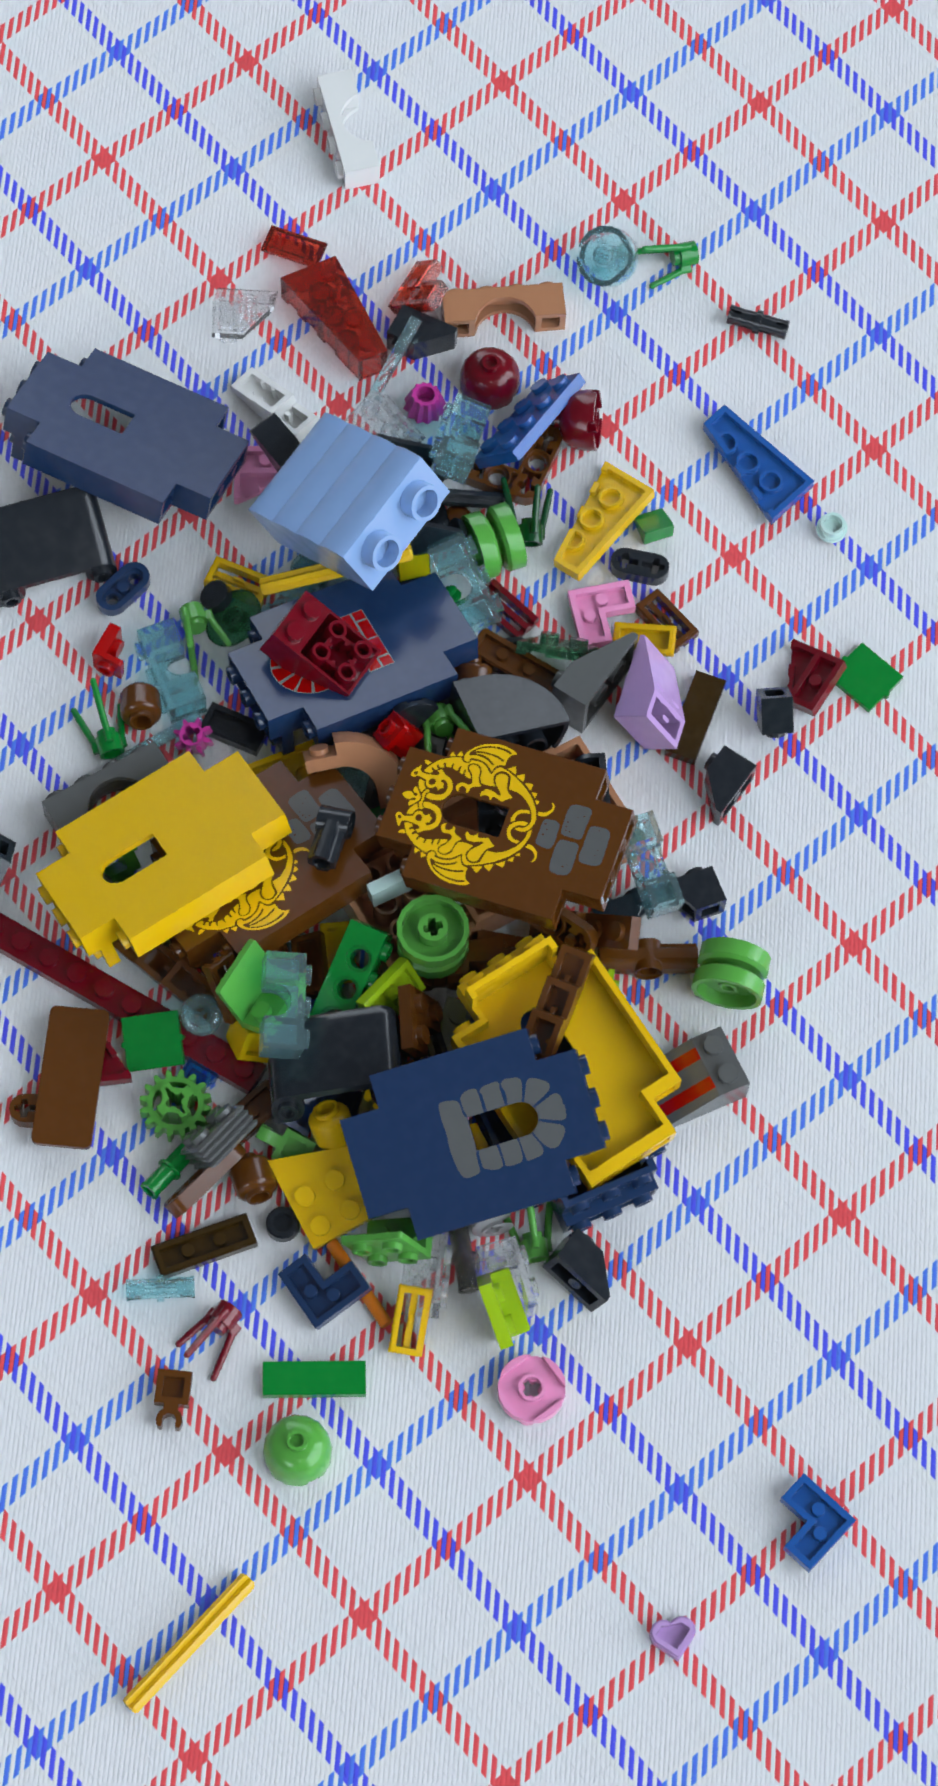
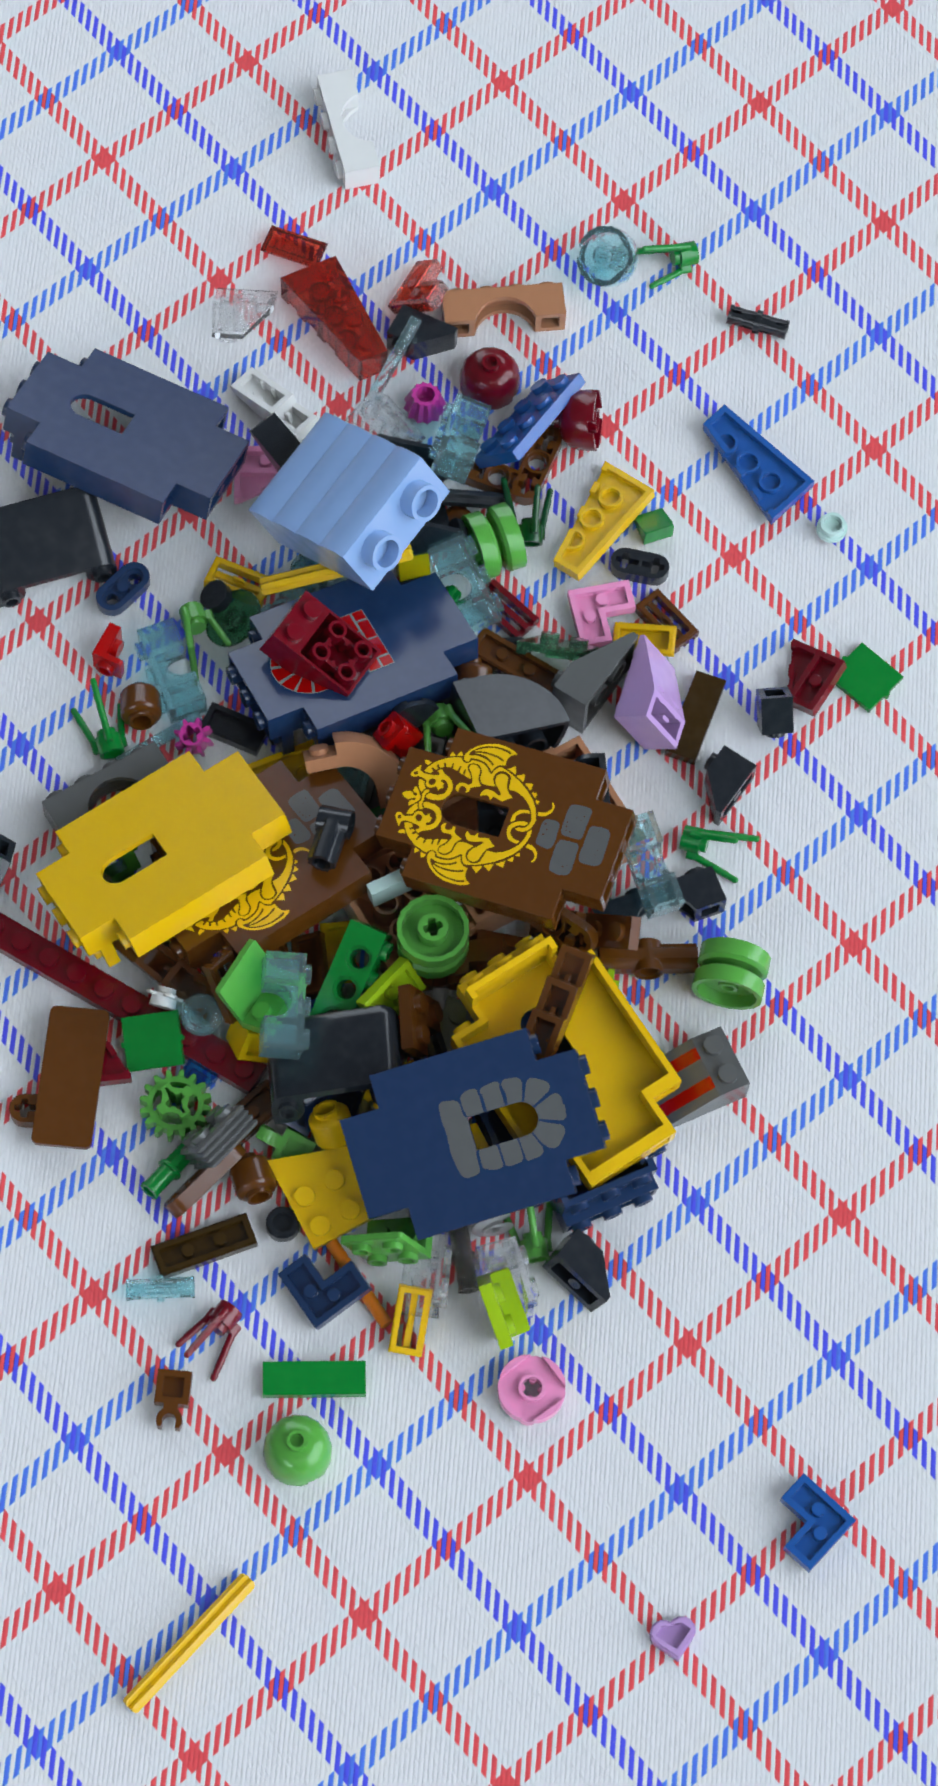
(164, 998): none -> white plate
(697, 840): none -> green plant

